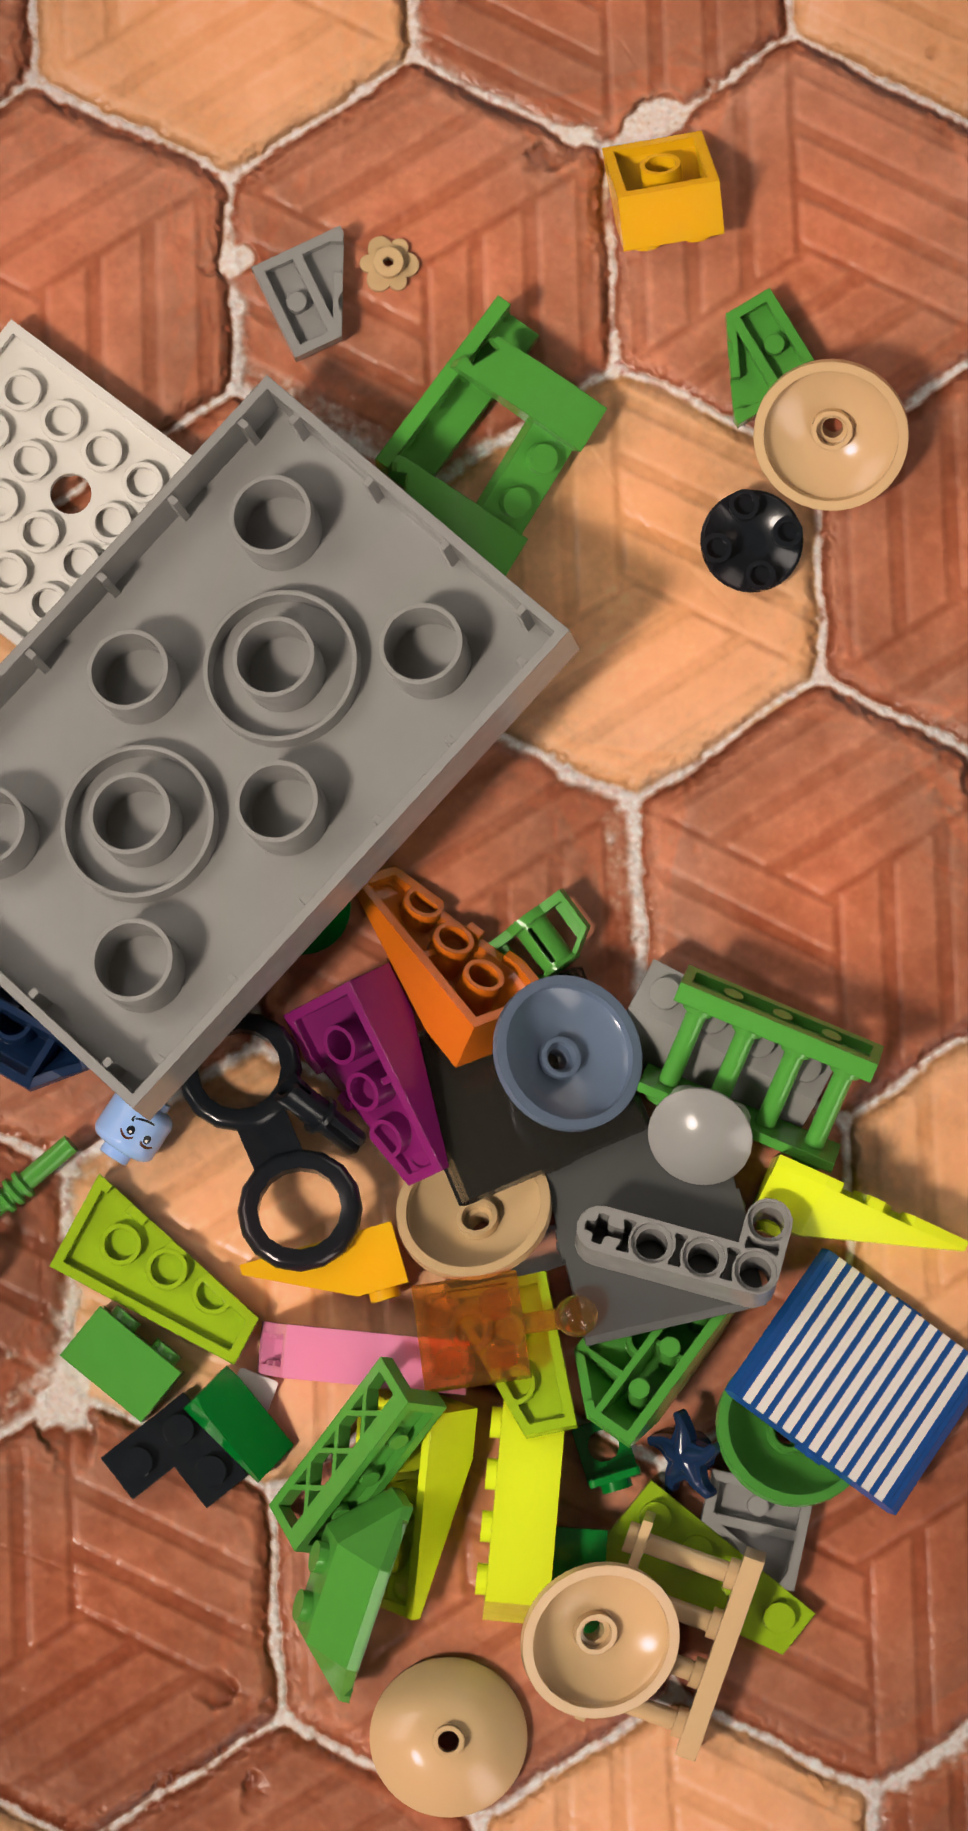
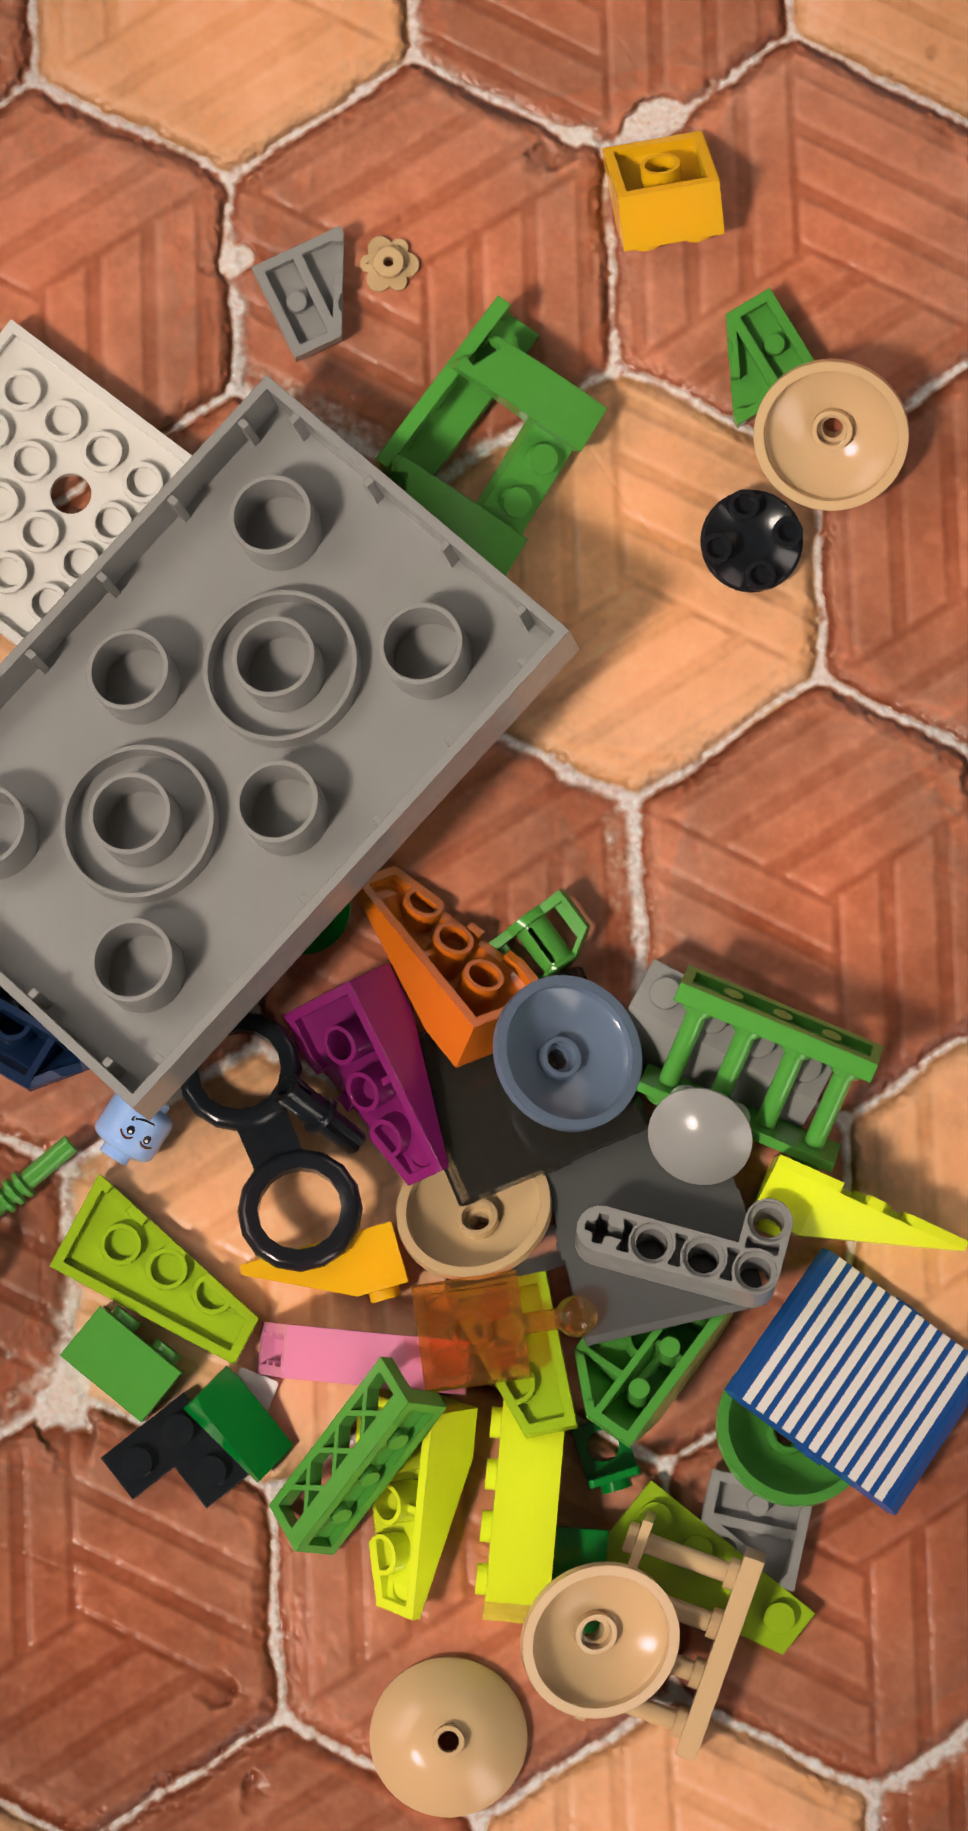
(348, 1585): bright green wedge -> none
(688, 1456): dark blue animal -> none

